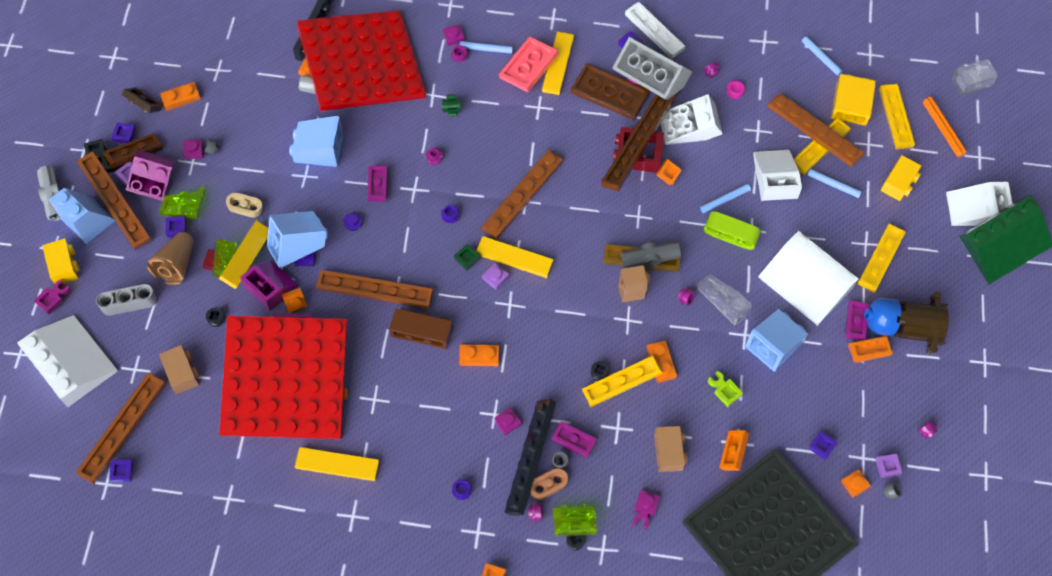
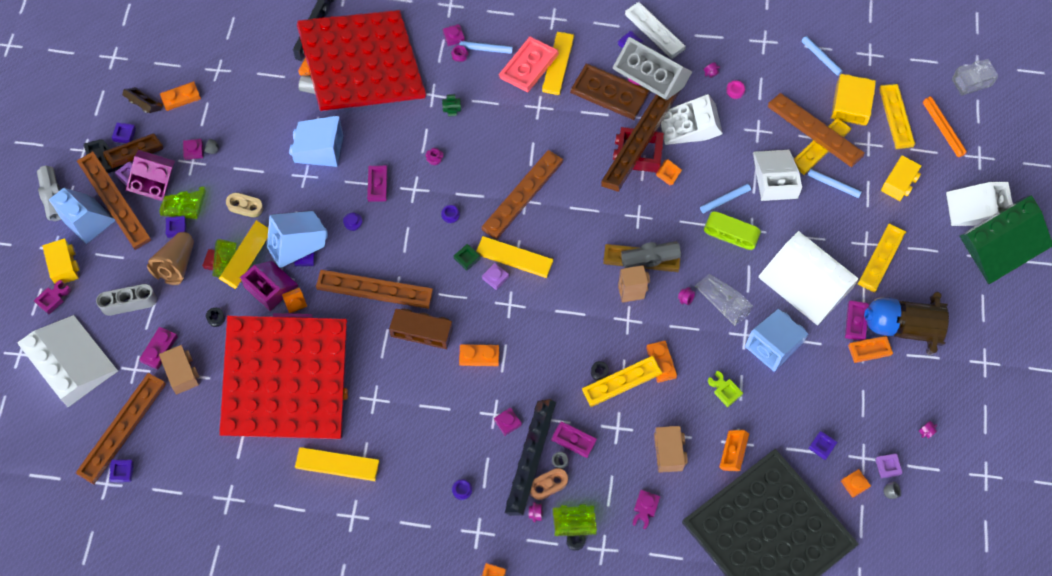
(160, 342): none -> magenta plate

